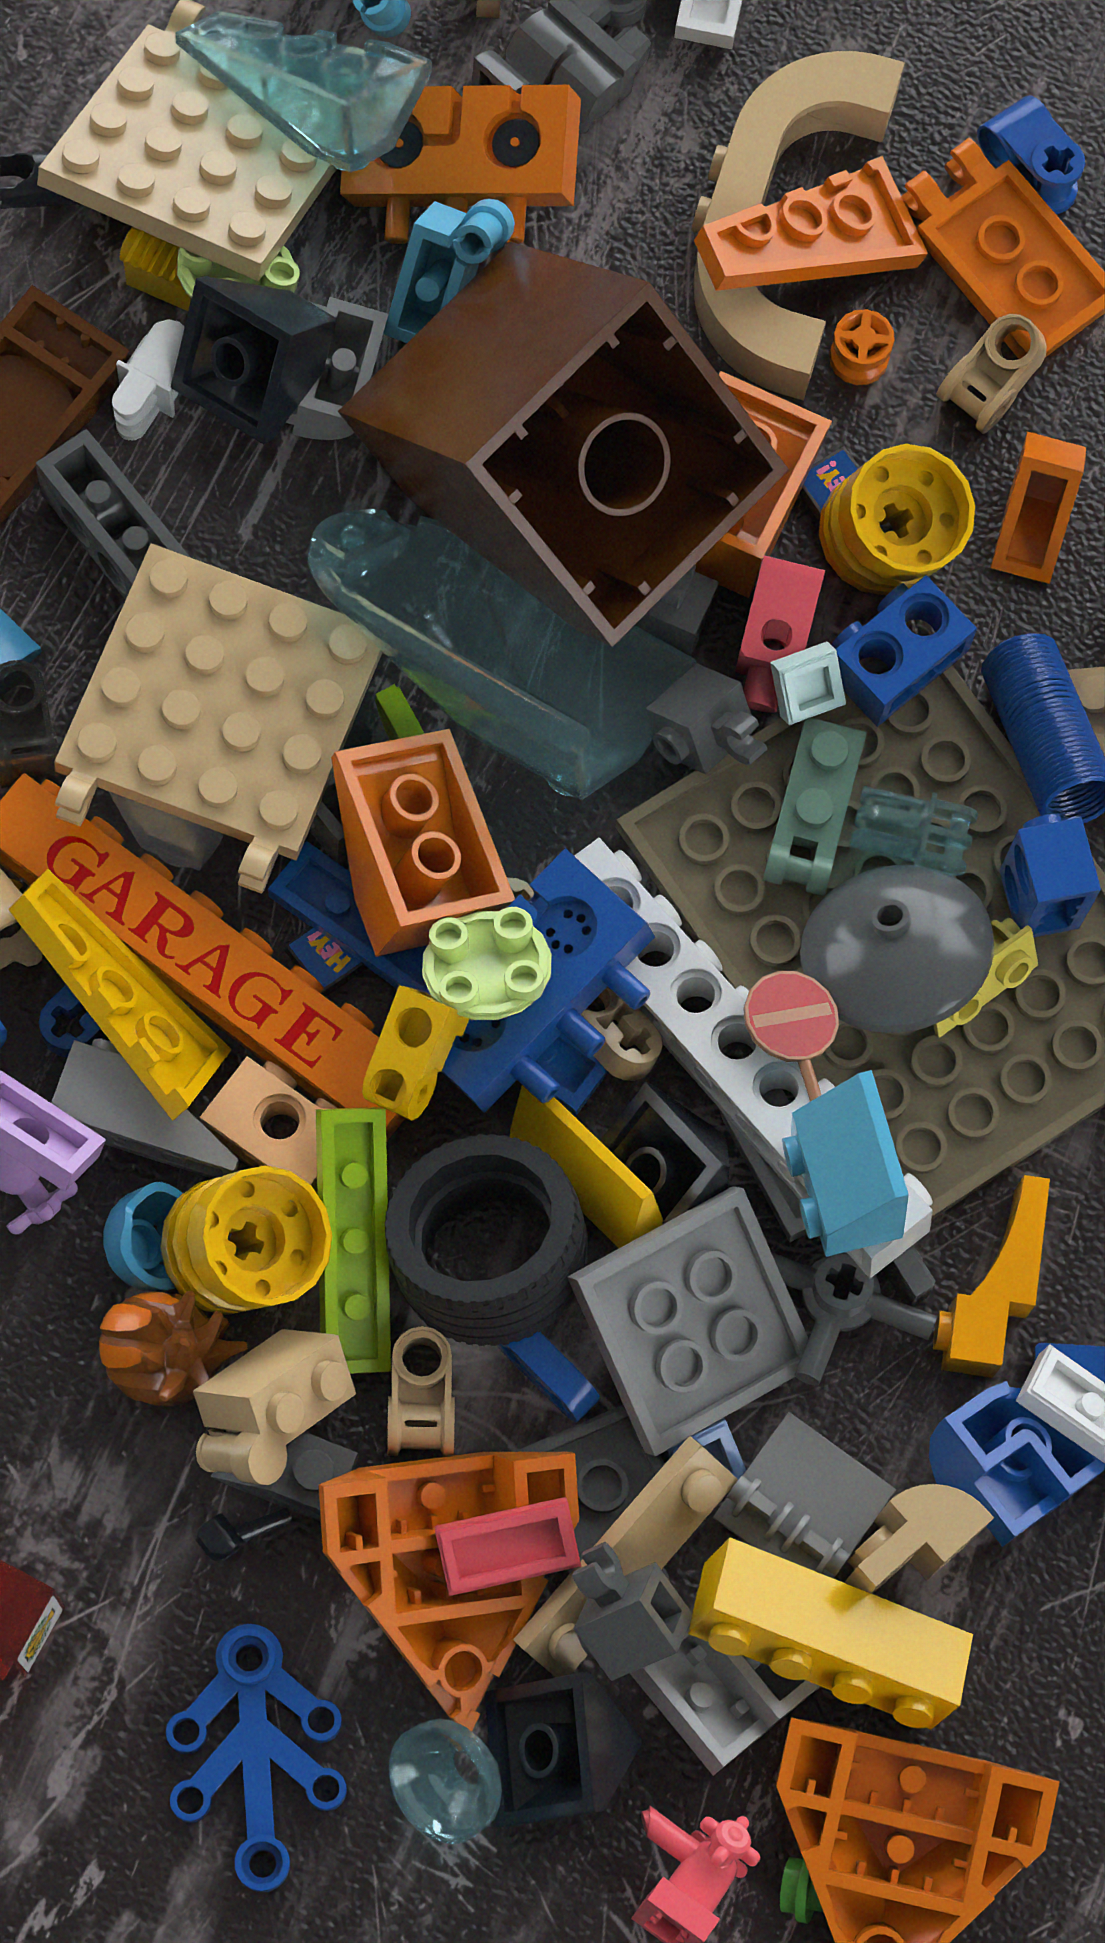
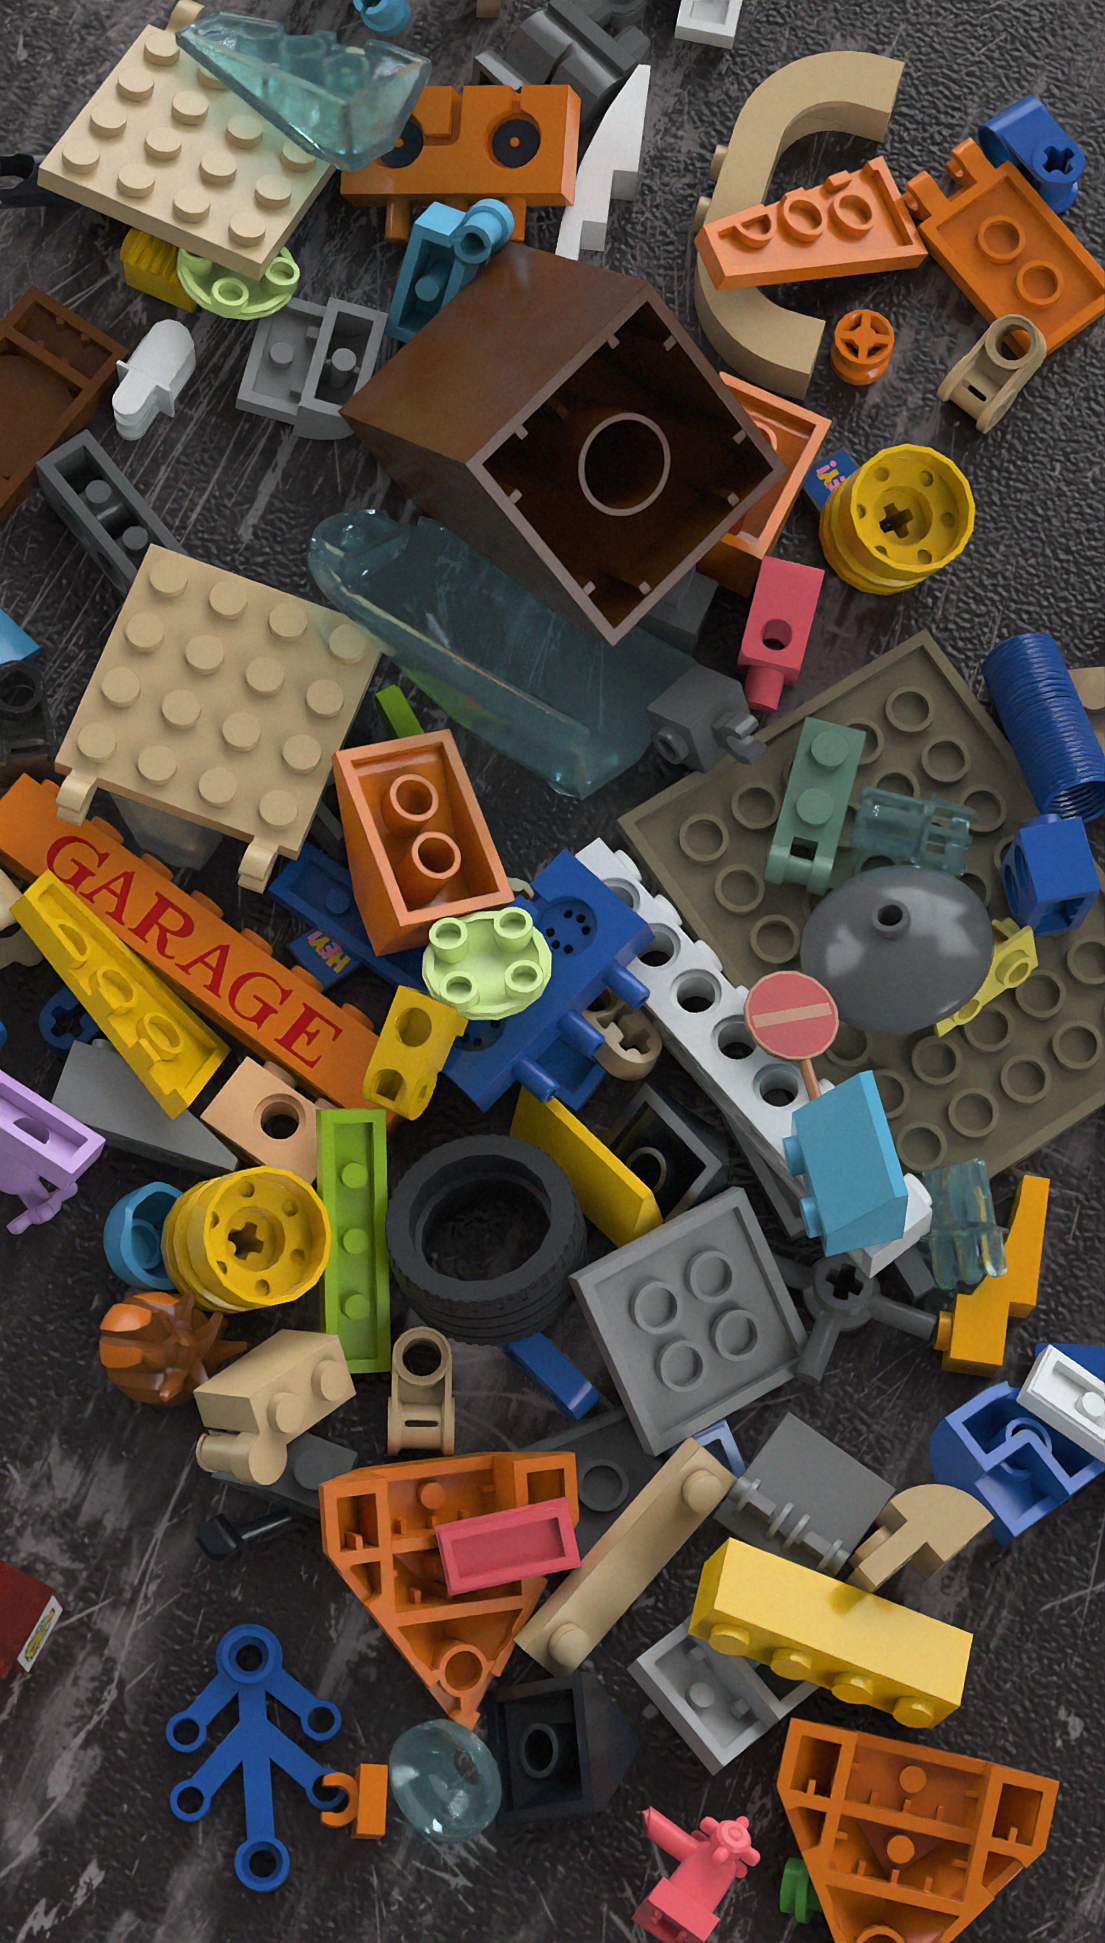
(251, 353): black slope -> none
(365, 1801): none -> orange tile
(606, 169): none -> white slope
(627, 1617): dark grey brick -> none
(808, 683): light aqua tile -> none
(911, 658): blue brick -> none
(959, 1220): none -> clear light blue arm
(1039, 507): orange slope -> none

